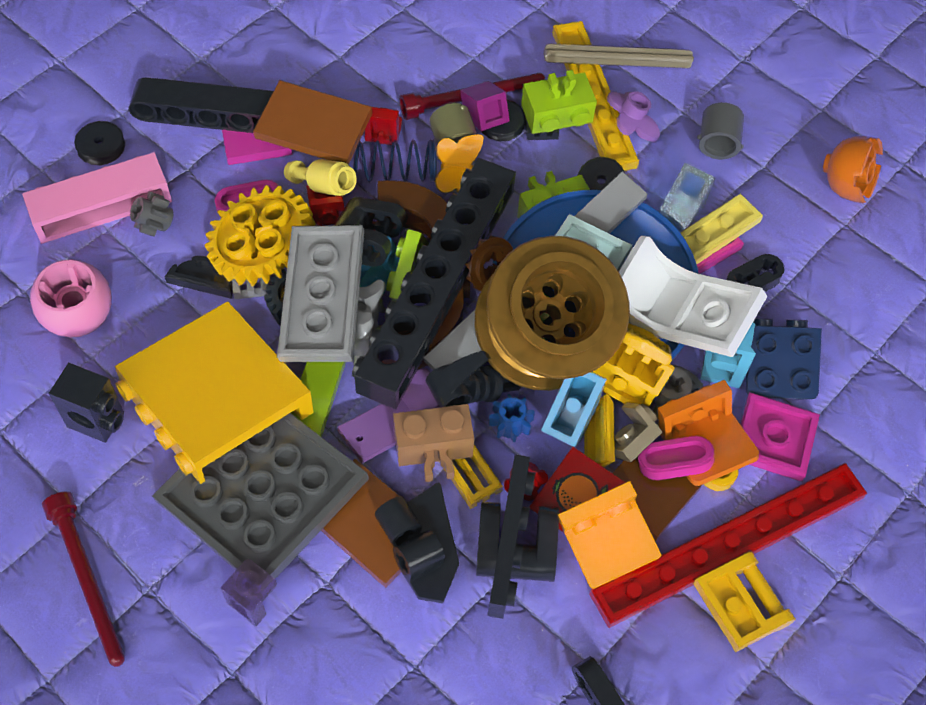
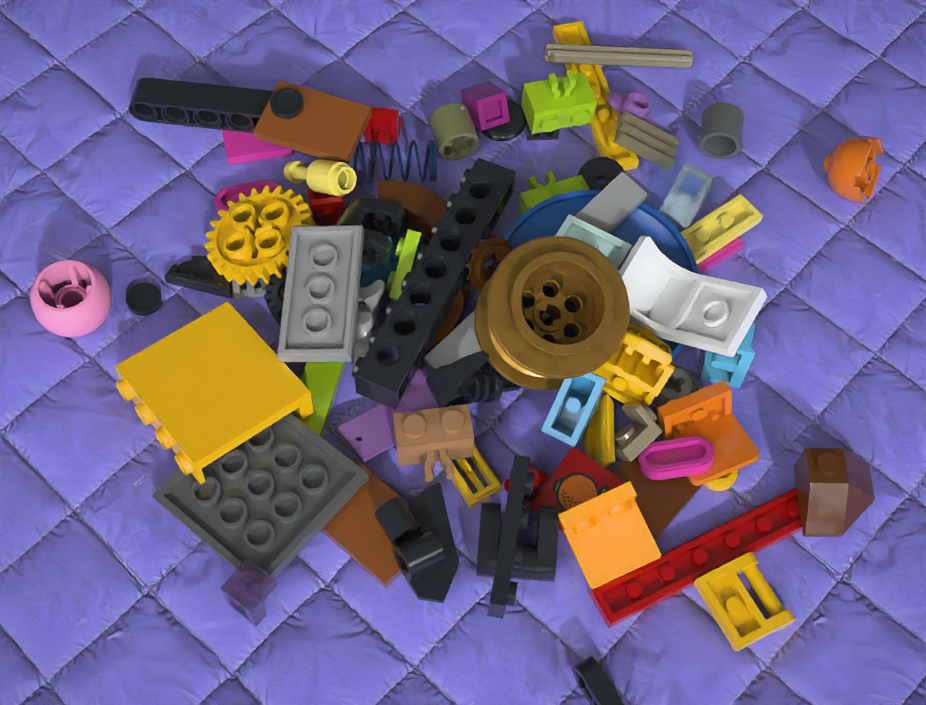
(61, 510): dark red piece -> none
(87, 402): black brick -> none
(93, 197): bright pink brick -> none
(109, 150): black piece -> none
(143, 299): none -> black piece
(151, 214): dark grey gear -> none
(287, 103): none -> black piece
(413, 105): dark red piece -> none
(456, 160): light orange animal -> none
(511, 417): blue gear -> none
(647, 136): none -> dark tan tile
(751, 272): black beam -> none
(781, 435): dark pink tile -> none
(785, 360): dark blue bracket -> none
(831, 490): none -> slope

